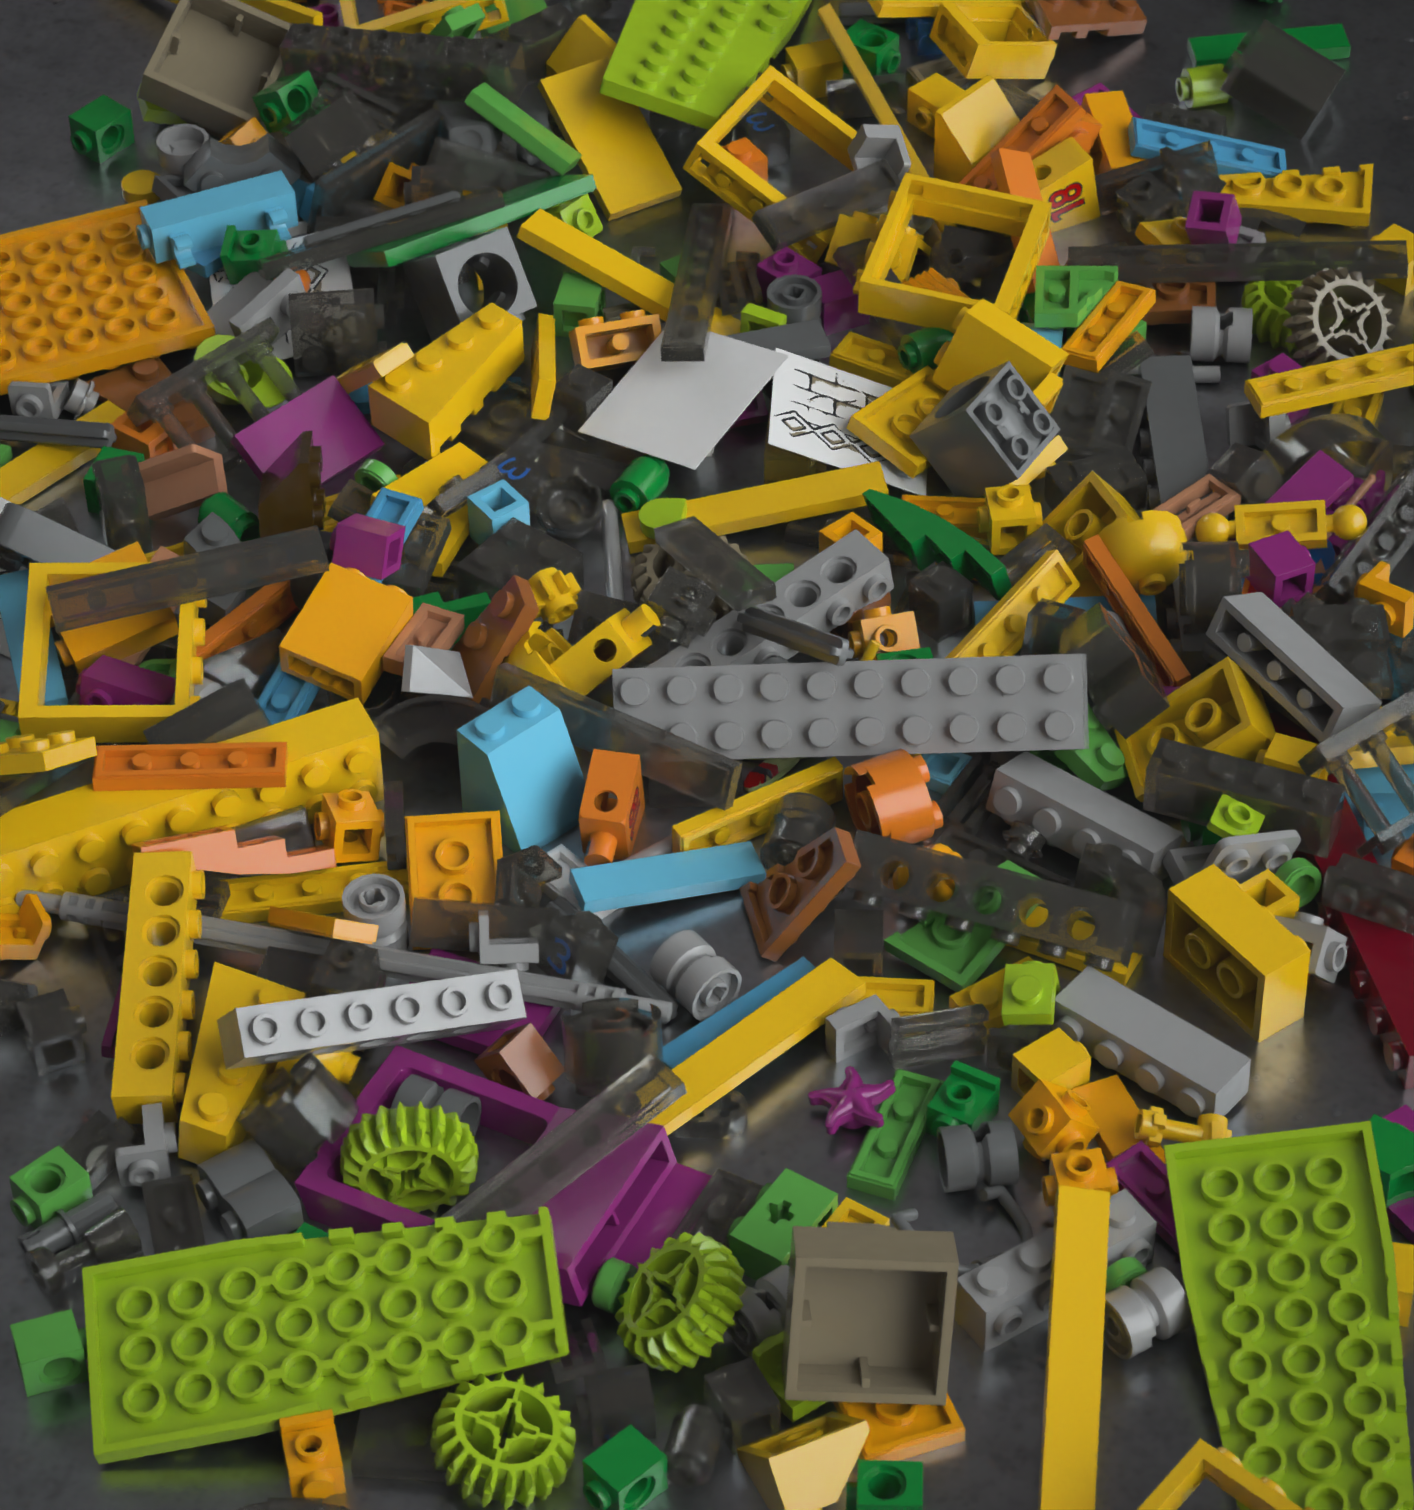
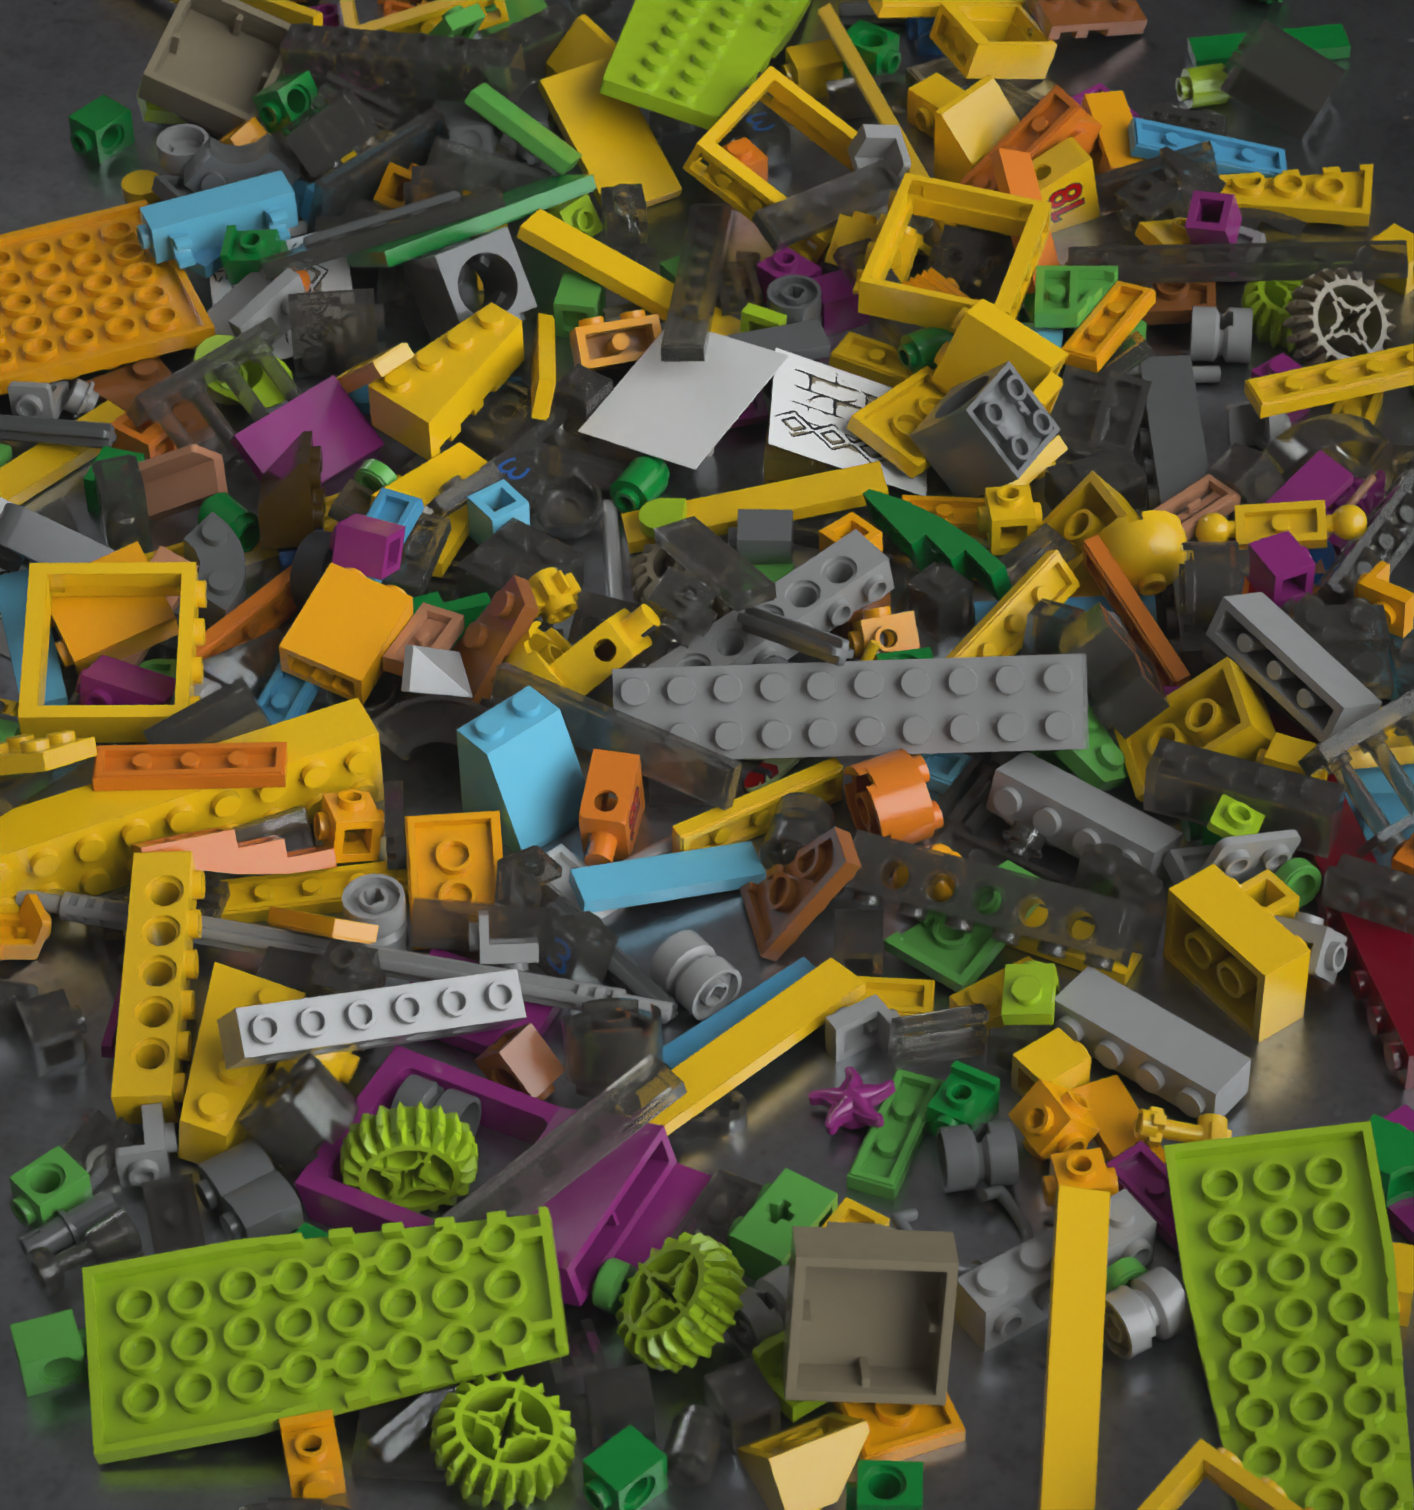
(187, 578): clear smoke tile -> none
(408, 1424): none -> clear smoke axle
(624, 216): none -> clear smoke brick
(763, 536): none -> dark grey brick

